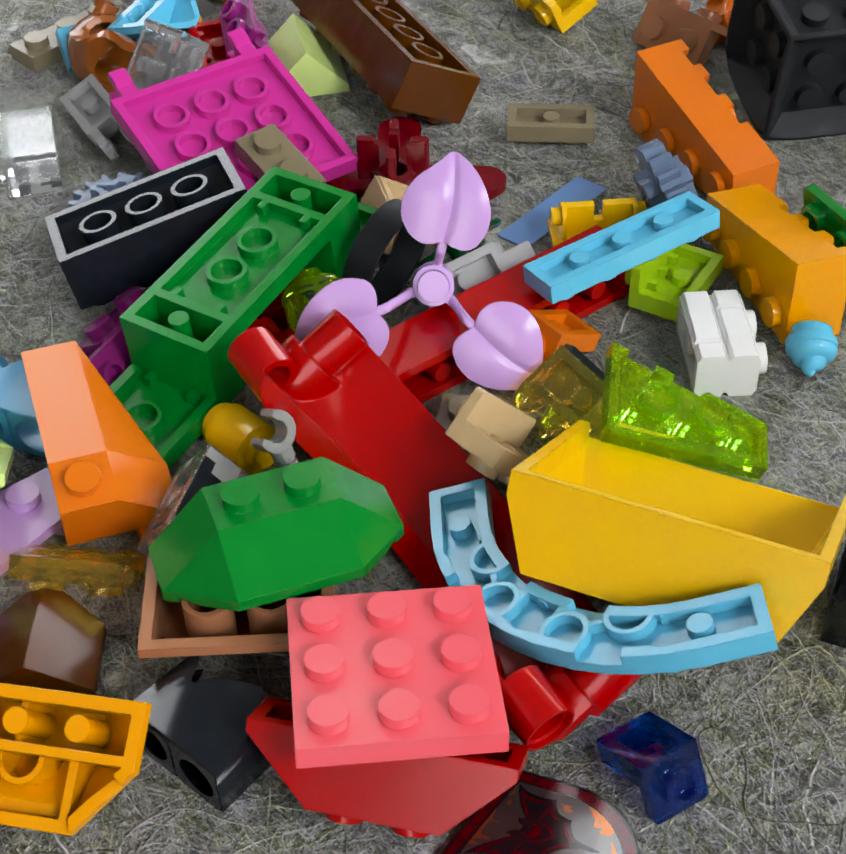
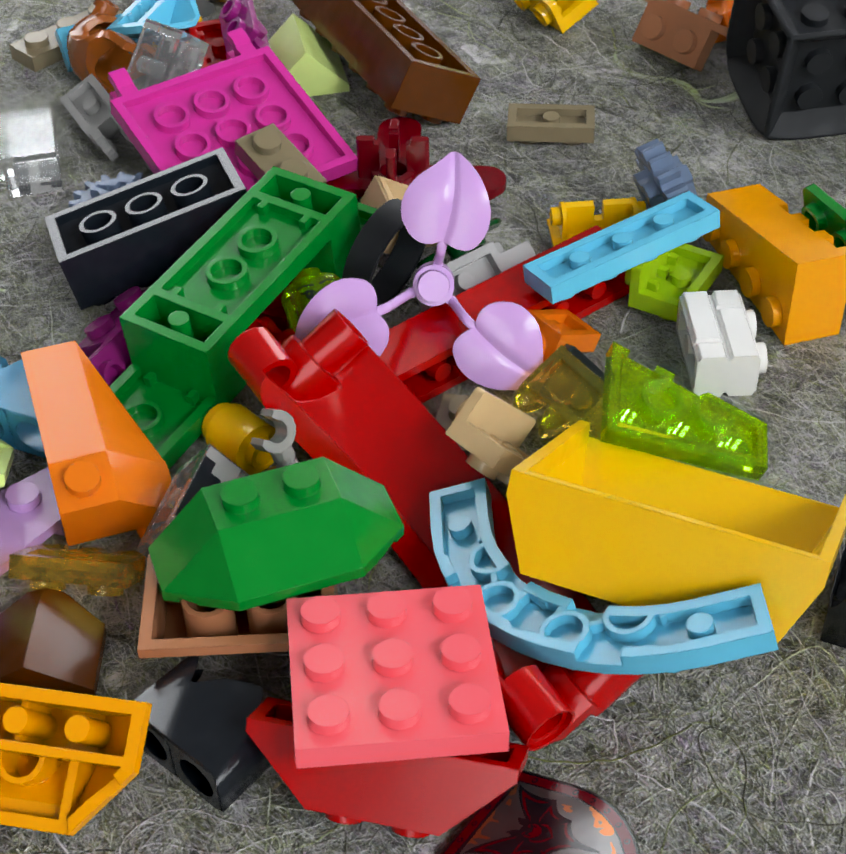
(534, 223): medium blue sticker -> none
(658, 761): clear blue bracket -> none
(696, 123): orange wedge -> none
(811, 346): medium azure plate -> none

